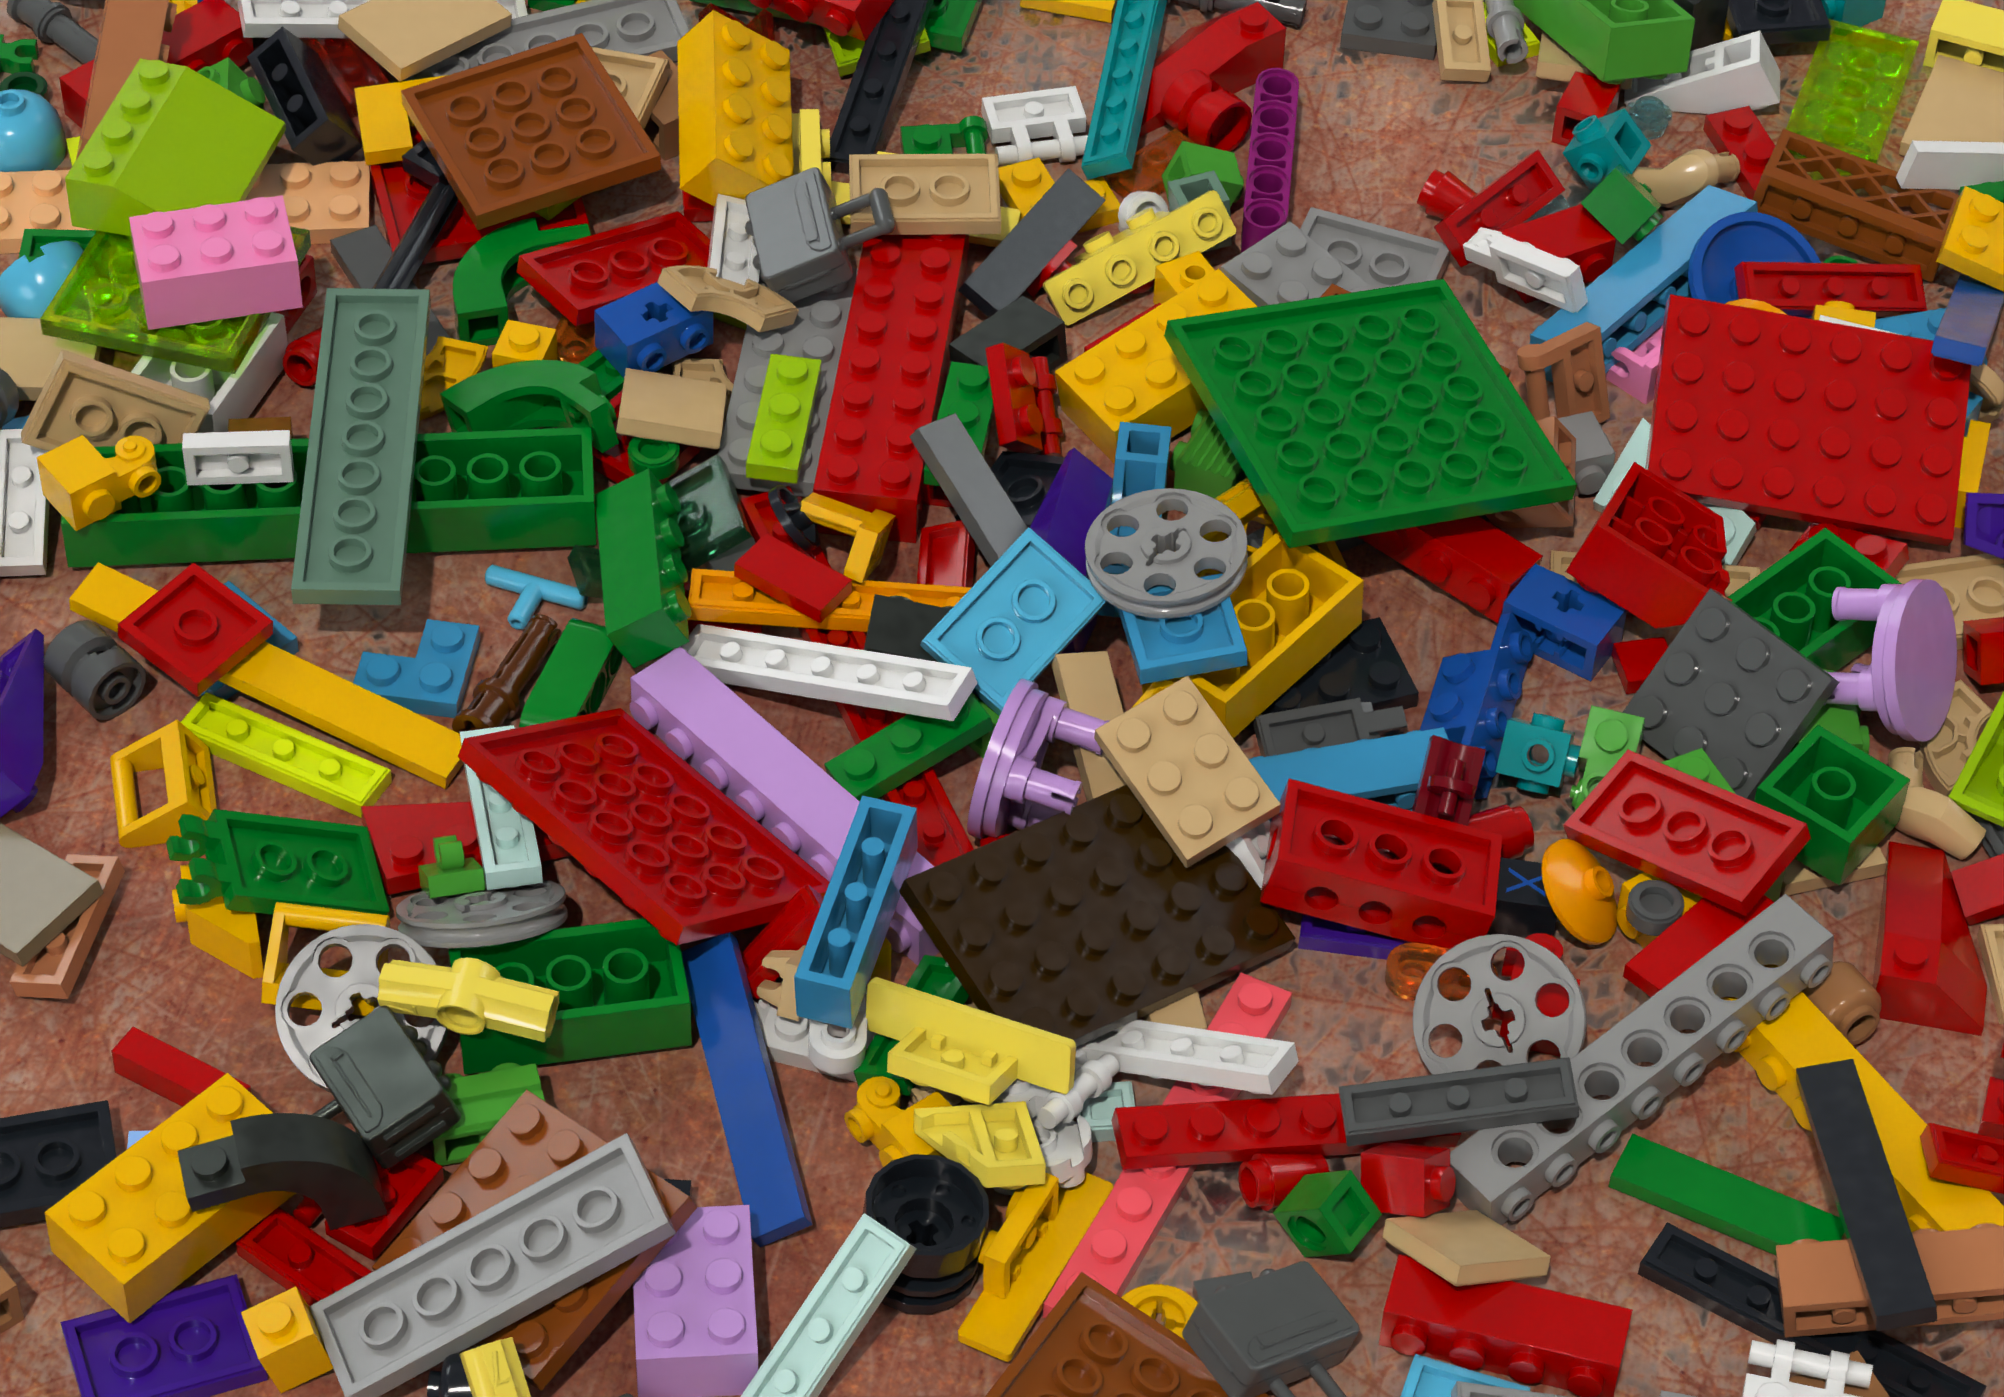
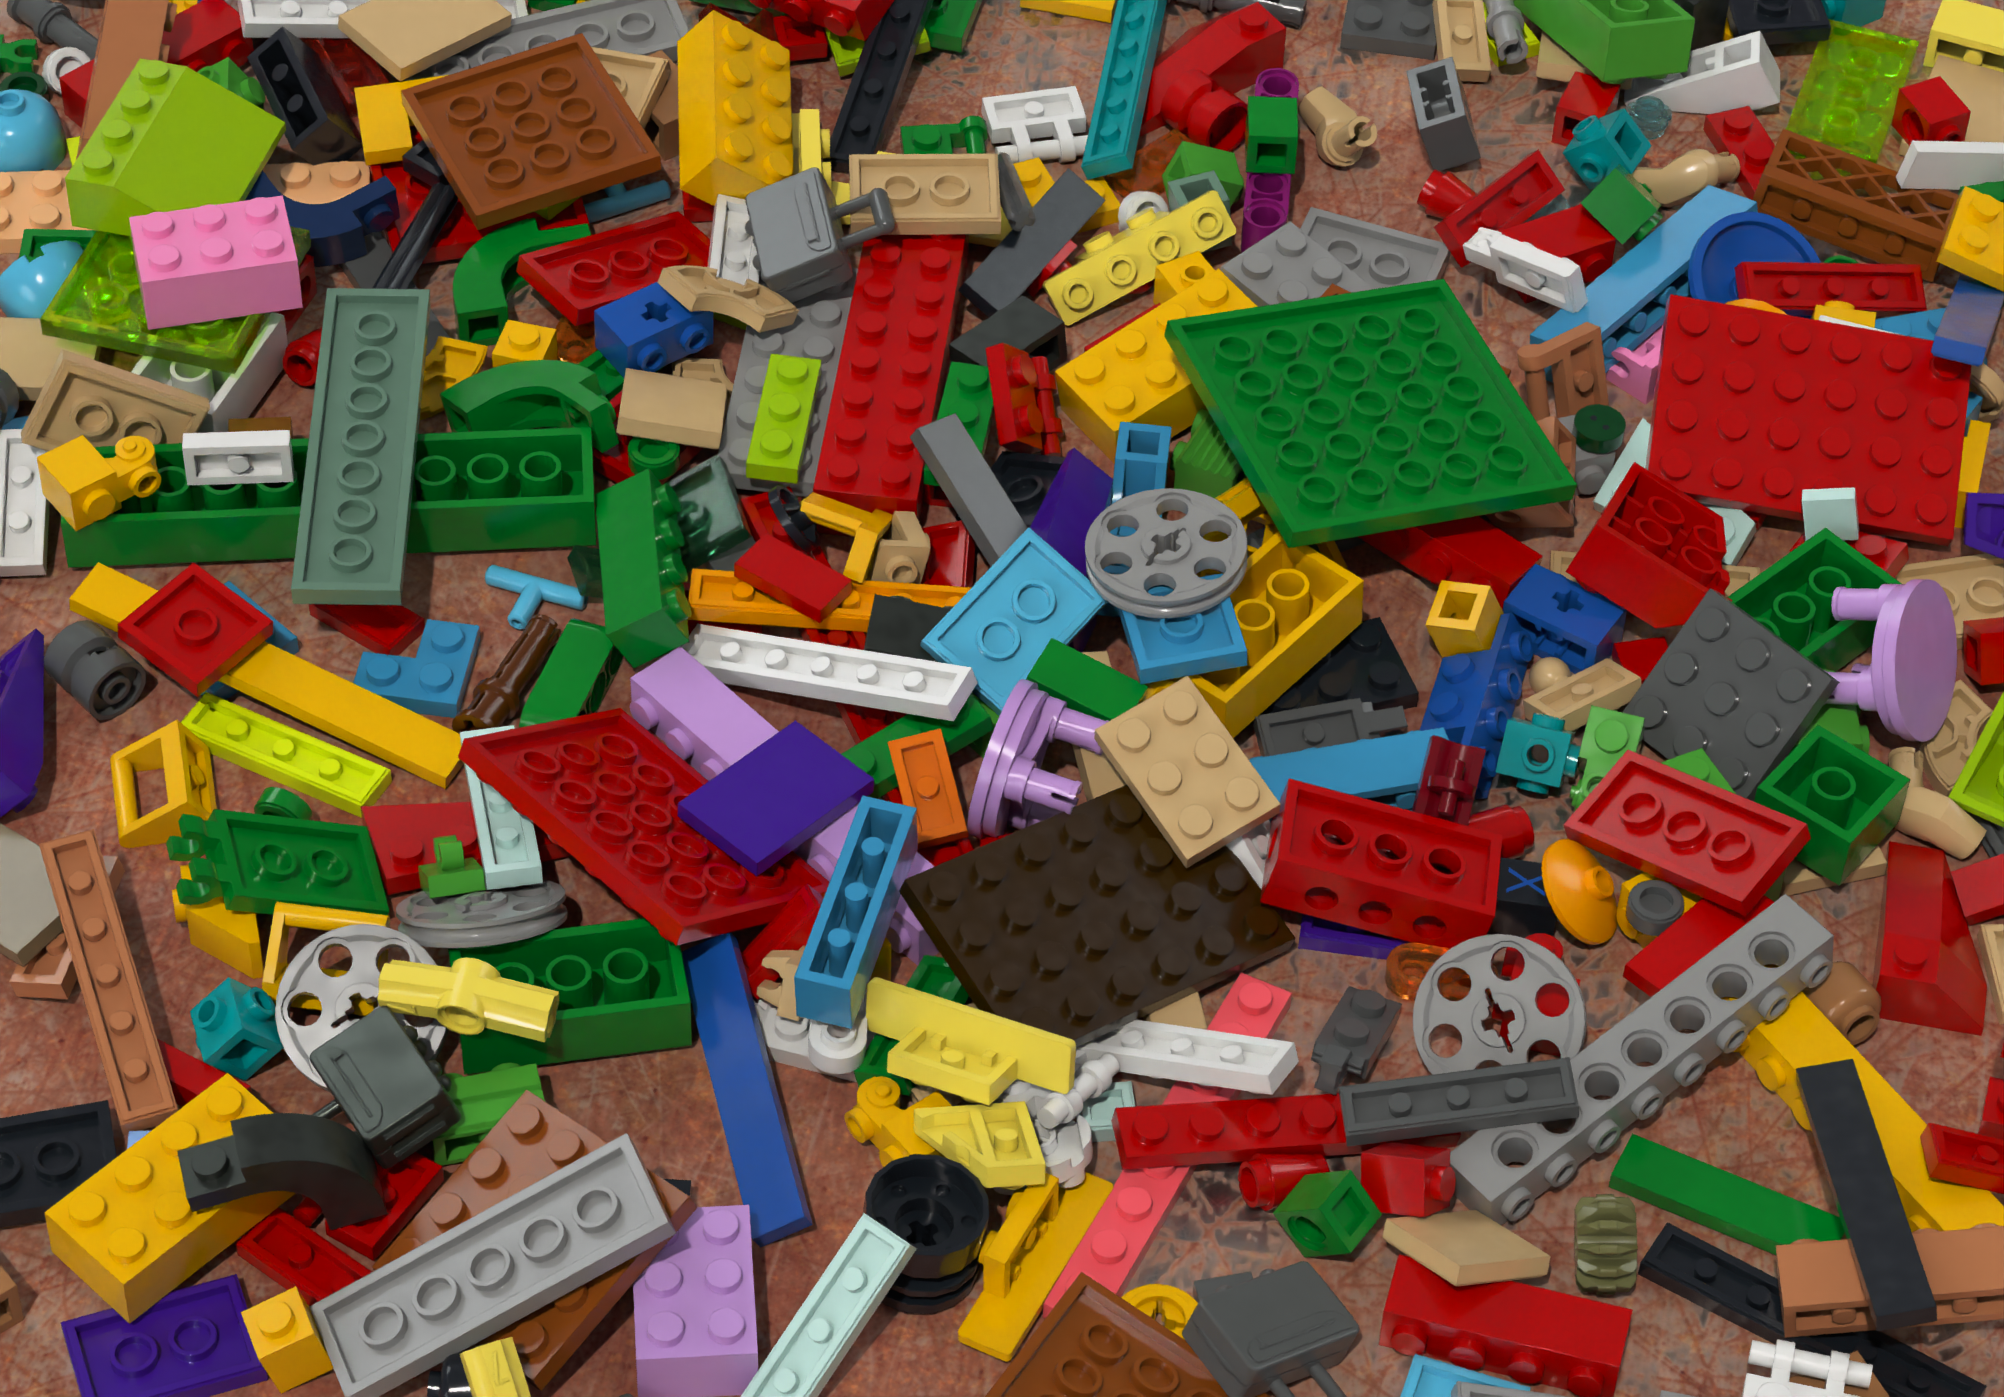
(60, 63): none -> white tile
(109, 981): none -> nougat tile
(236, 1028): none -> teal brick
(282, 803): none -> green tile
(340, 225): none -> dark blue arch
(376, 627): none -> red tile
(621, 200): none -> medium azure piece
(775, 798): none -> dark purple tile
(801, 39): none -> red plate
(903, 554): none -> tan bracket
(929, 786): none -> orange plate
(1013, 196): none -> dark grey axle
(1085, 682): none -> green tile
(1271, 135): none -> green brick
(1336, 128): none -> tan arm
(1353, 1037): none -> dark grey hinge
(1443, 114): none -> dark grey brick
(1463, 618): none -> yellow brick
(1571, 696): none -> tan plate
(1599, 428): none -> dark green tile
(1605, 1244): none -> olive gear
(1831, 510): none -> light aqua tile
(1930, 112): none -> red brick

